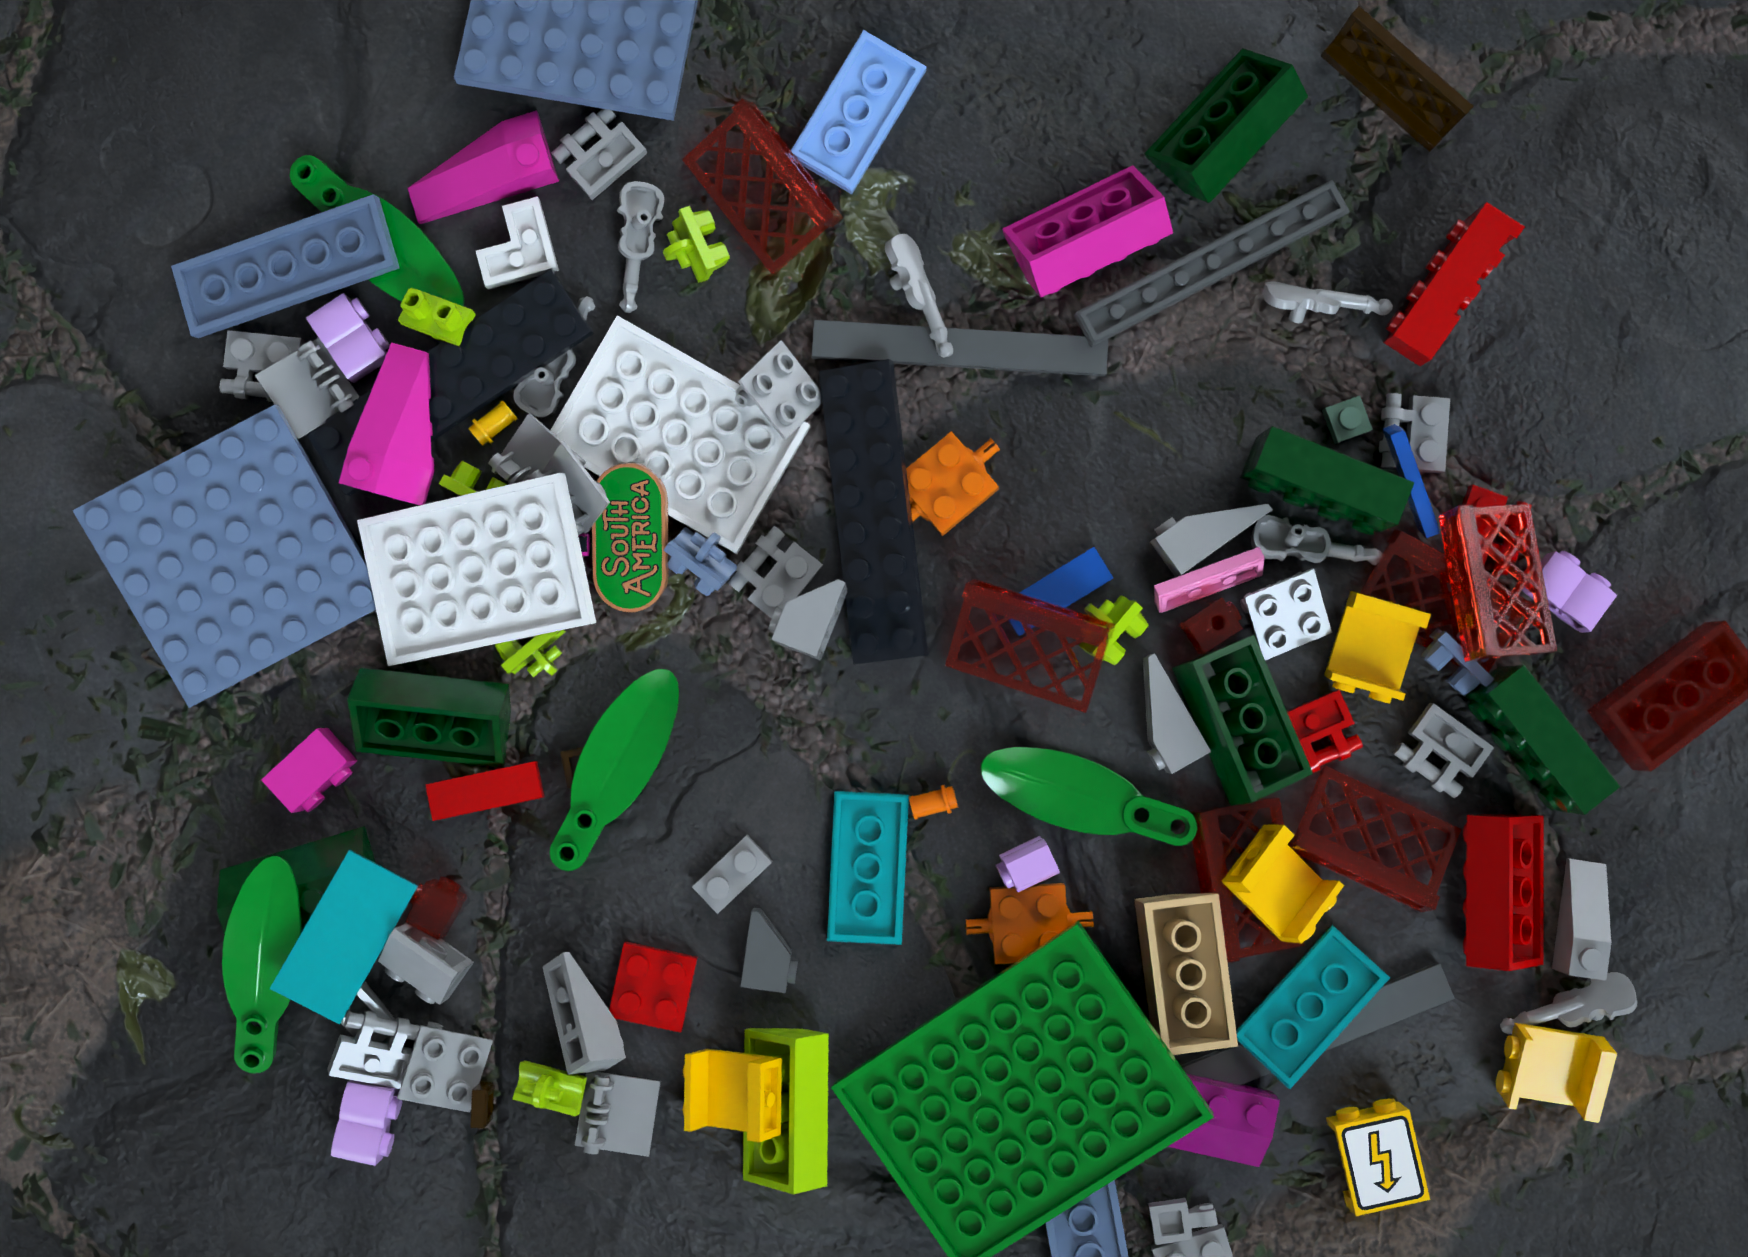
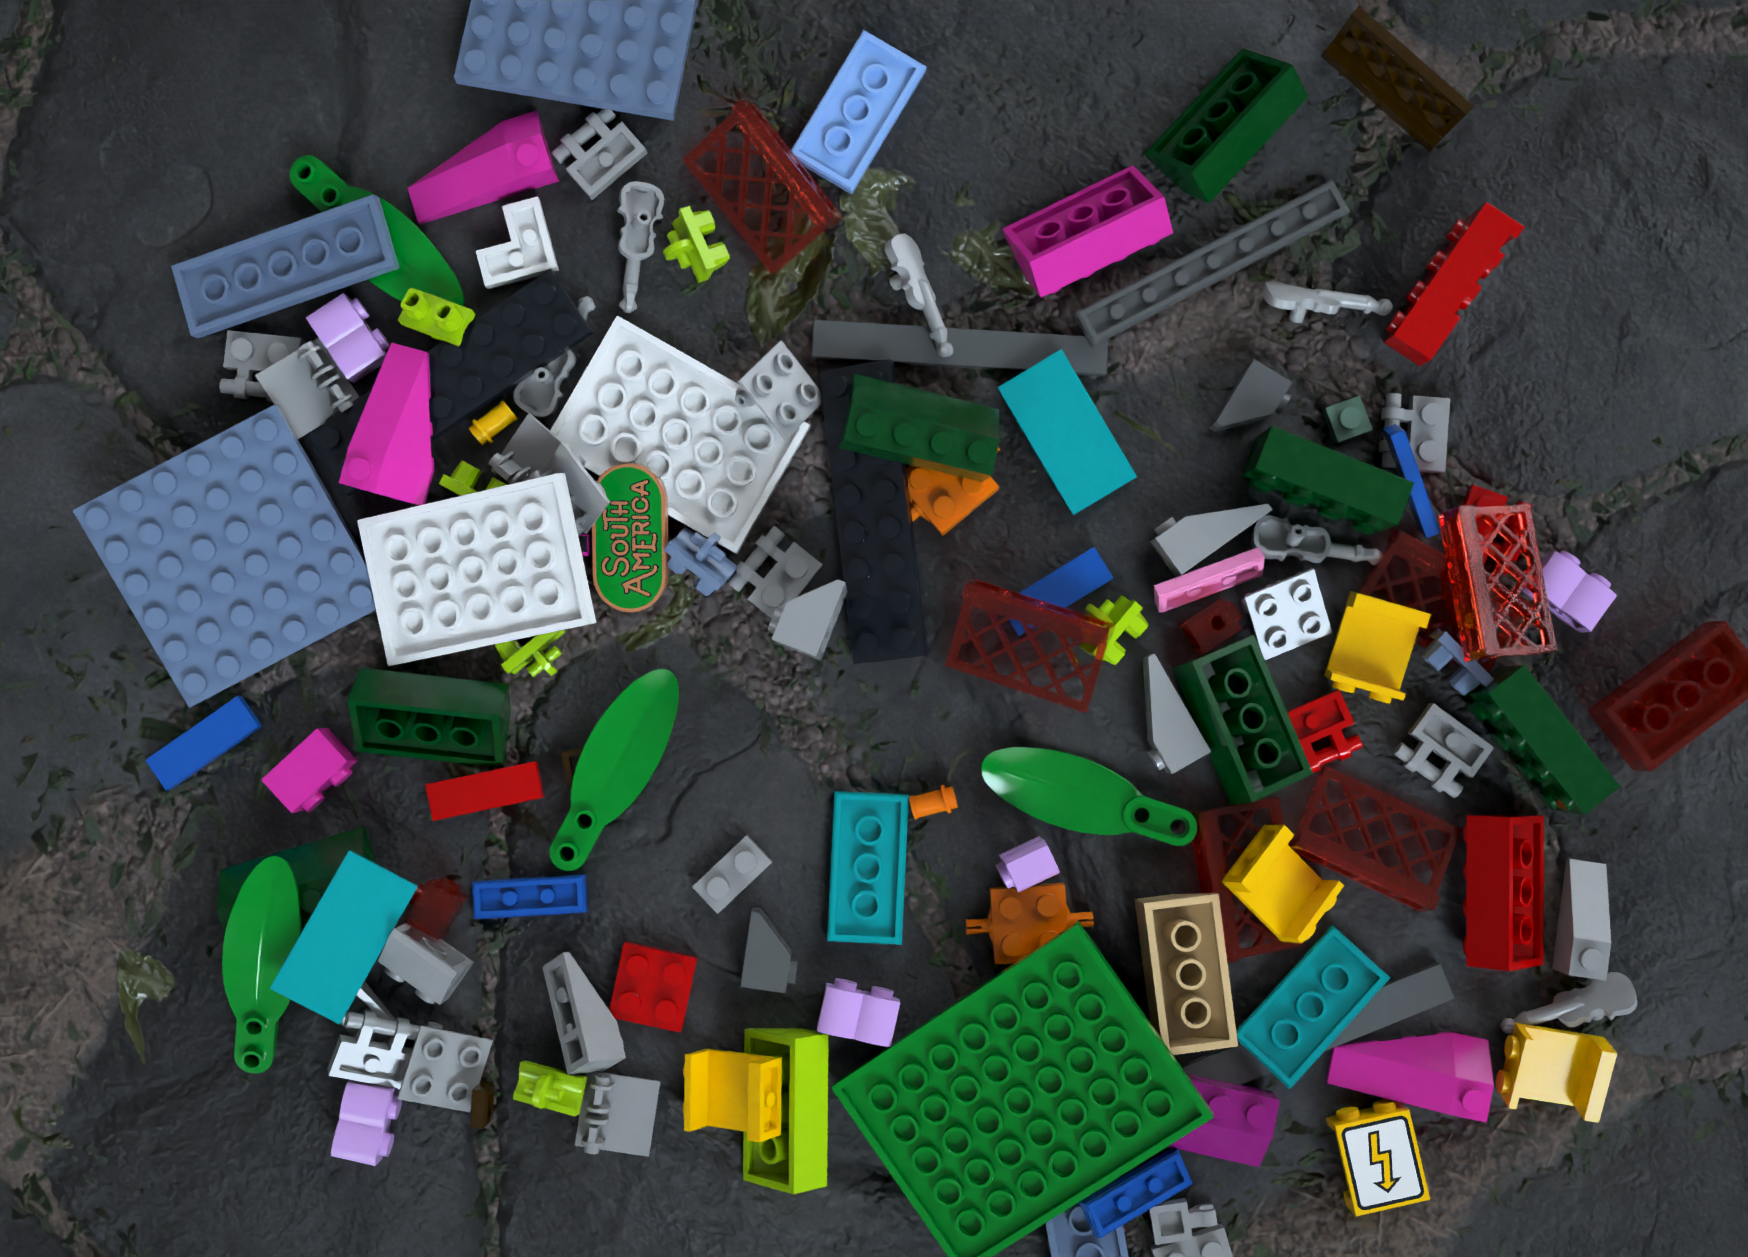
(203, 743): none -> blue tile
(529, 896): none -> blue tile
(858, 1013): none -> lavender brick
(920, 428): none -> dark green slope
(1066, 432): none -> teal tile
(1135, 1193): none -> blue tile
(1253, 397): none -> dark grey slope
(1431, 1072): none -> dark pink wedge

